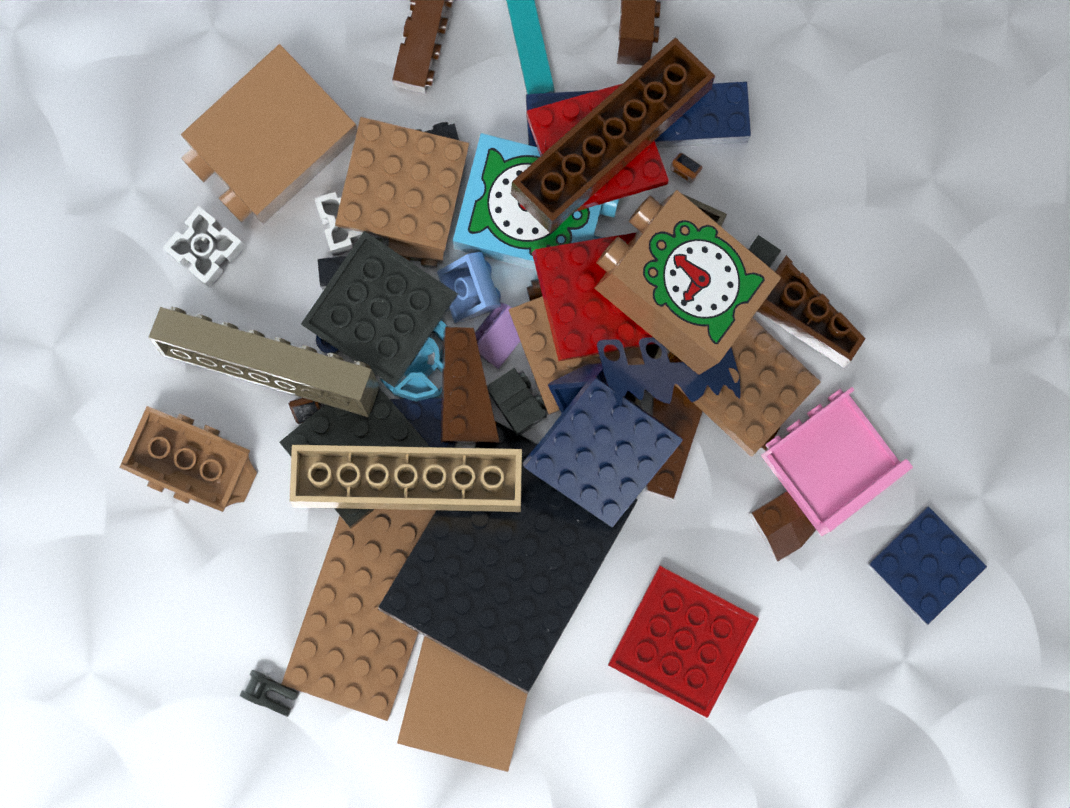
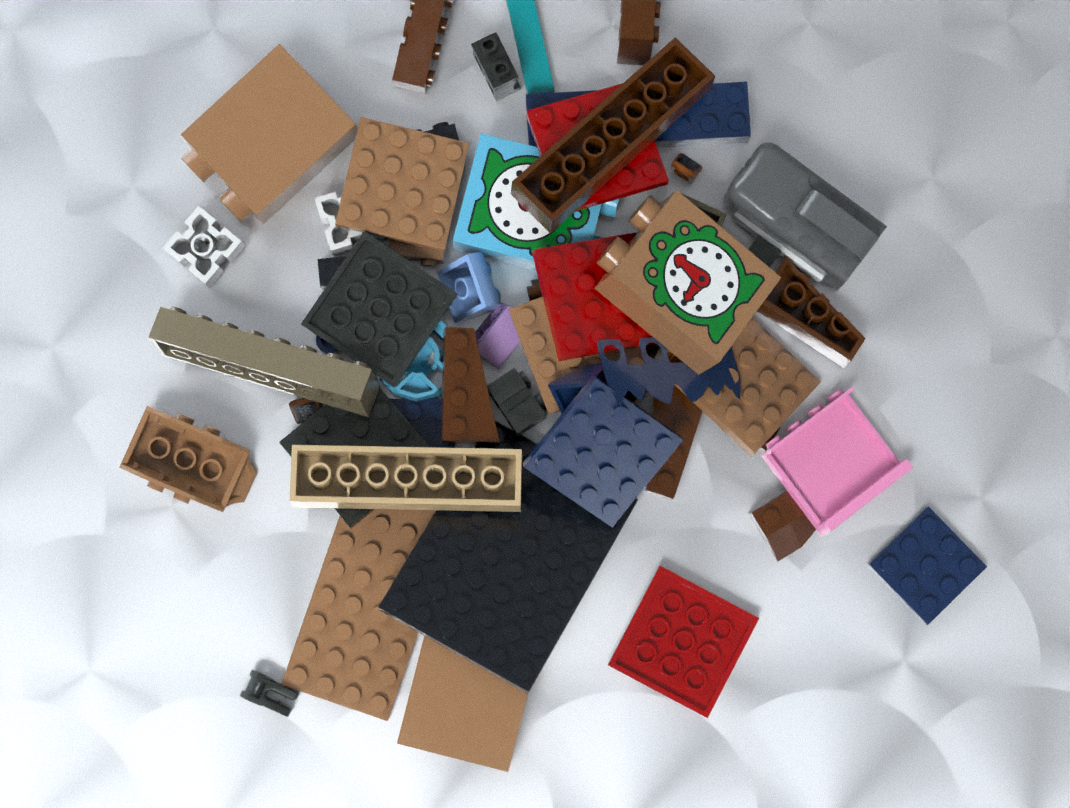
(496, 66): none -> pearl dark grey hips
(801, 215): none -> dark grey piece

